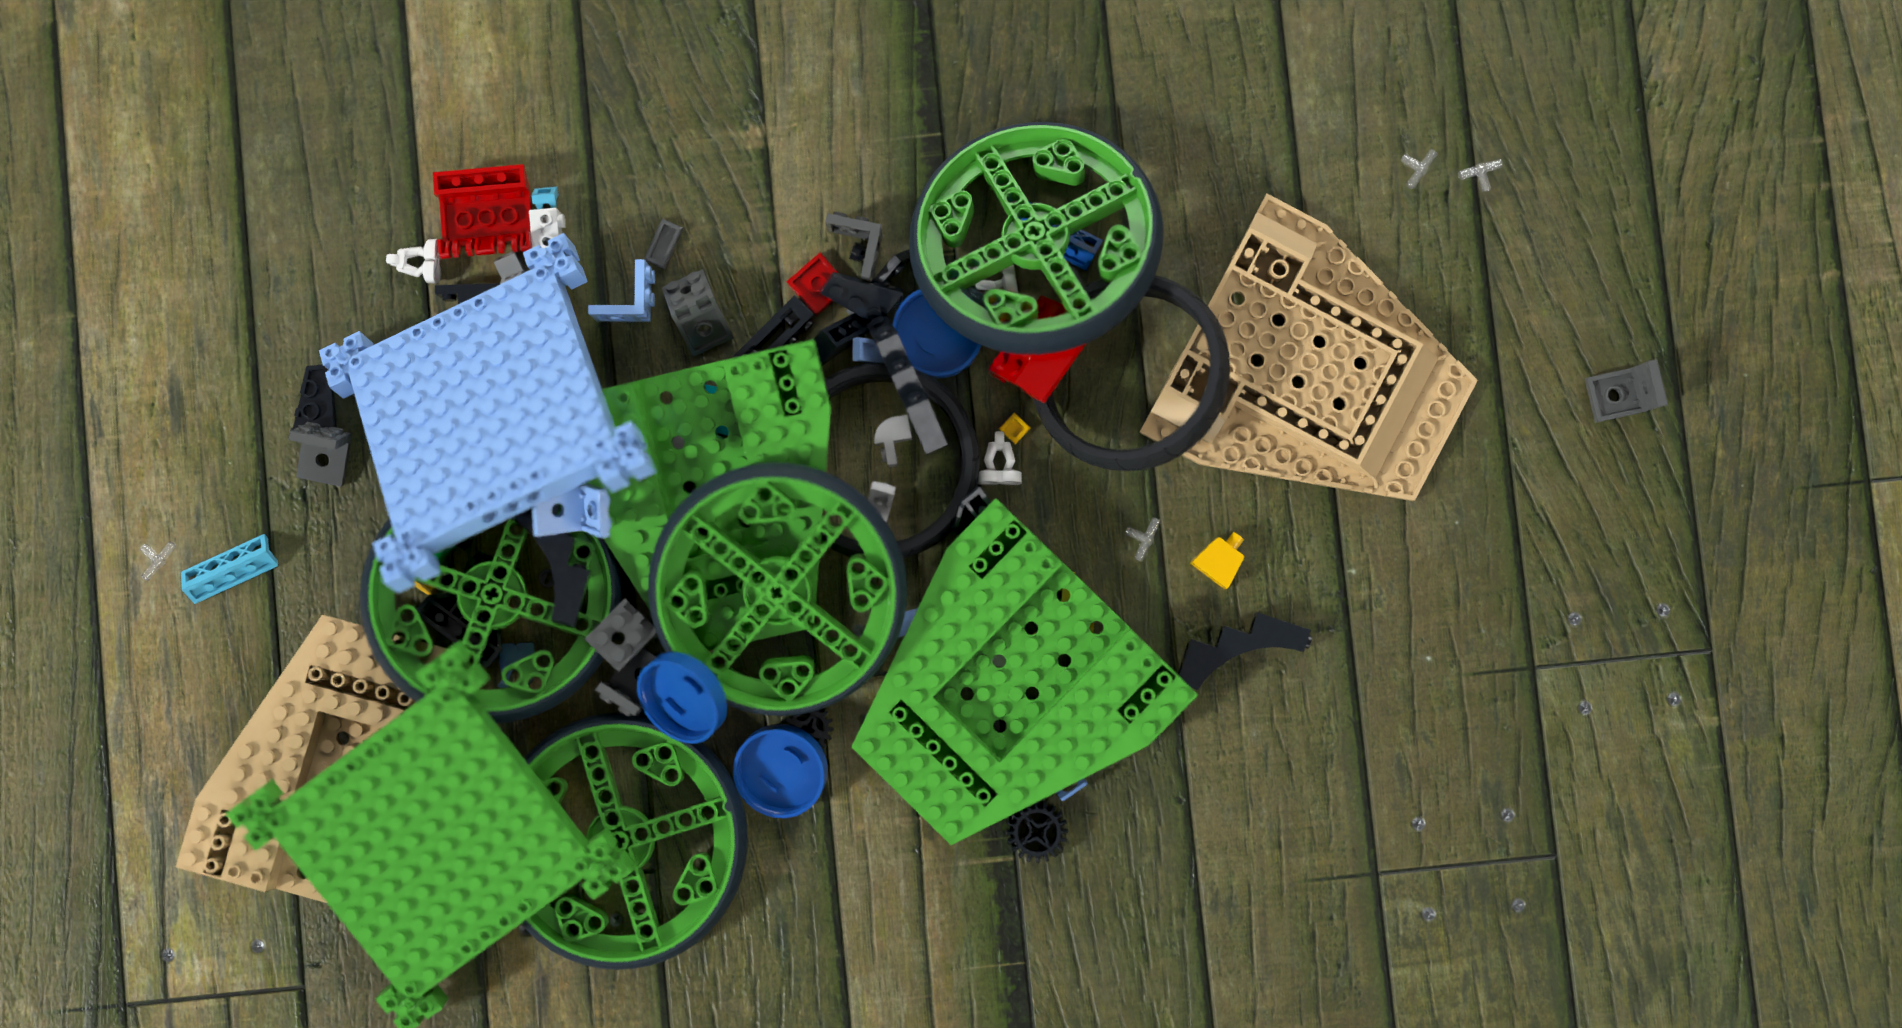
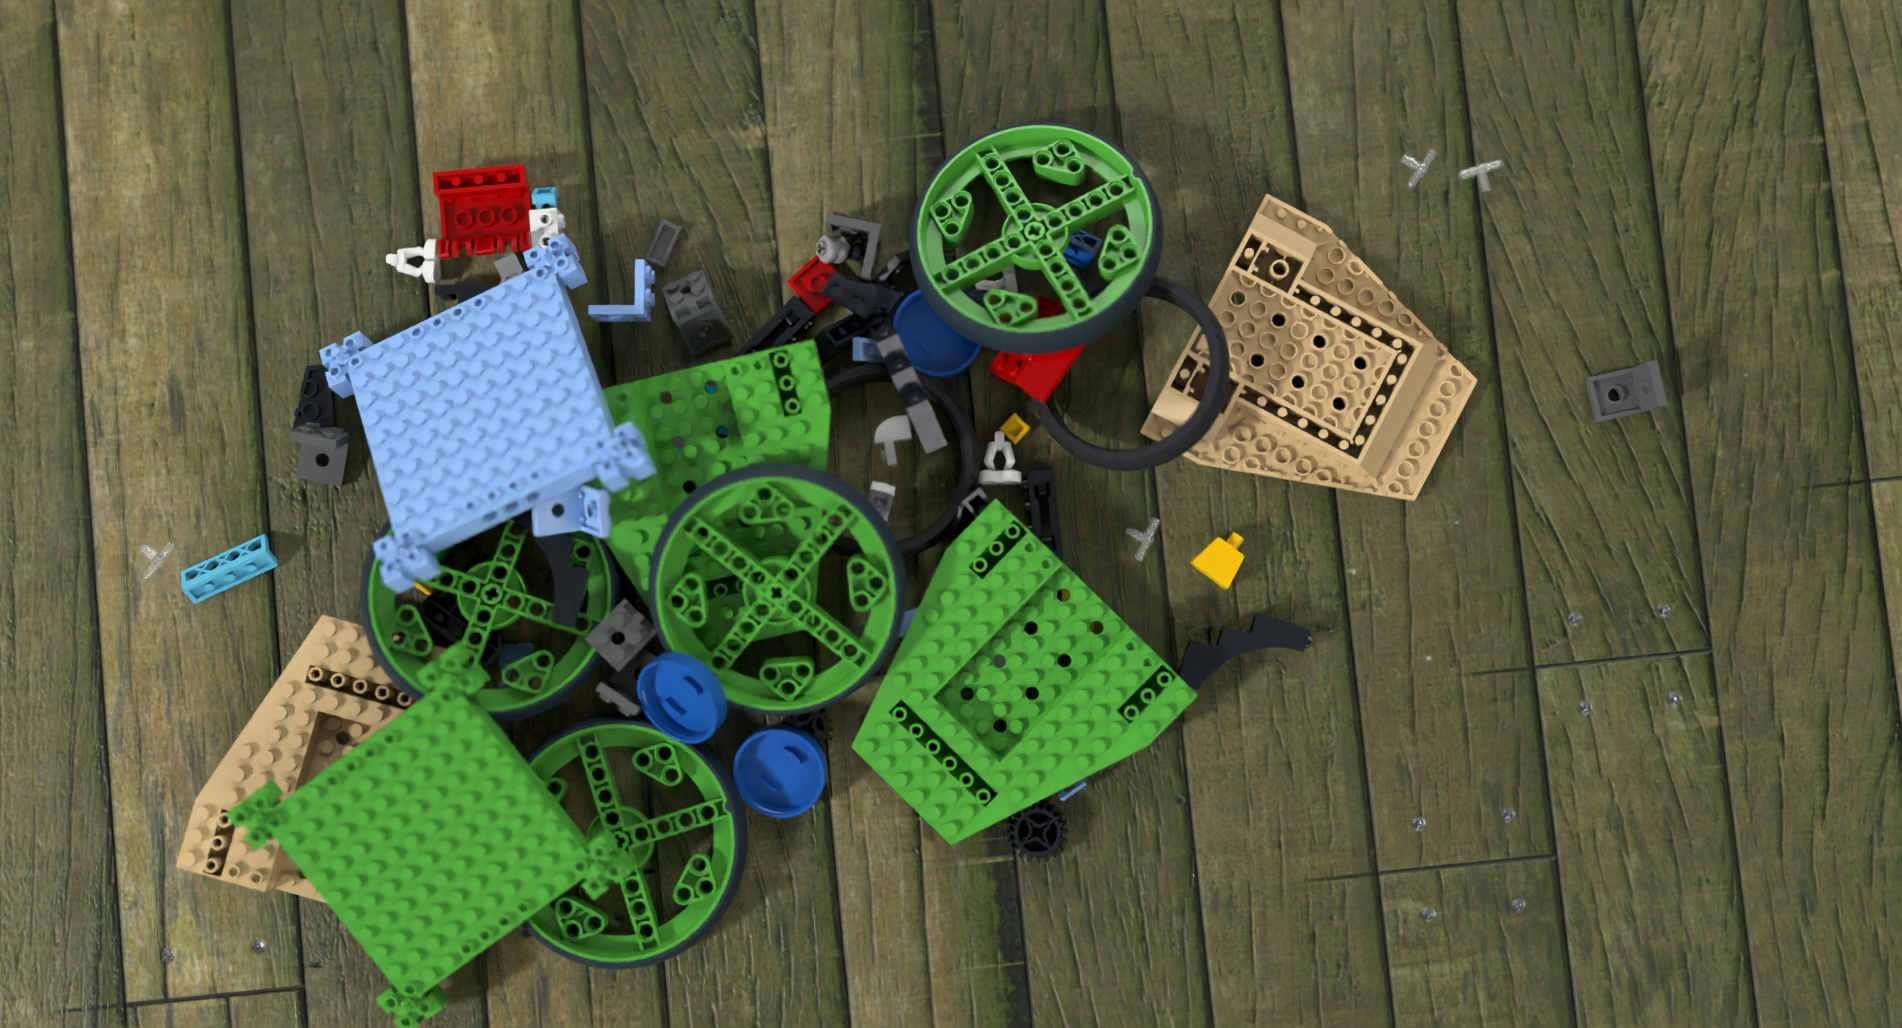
(832, 249): none -> light grey piece
(1040, 479): none -> black brick

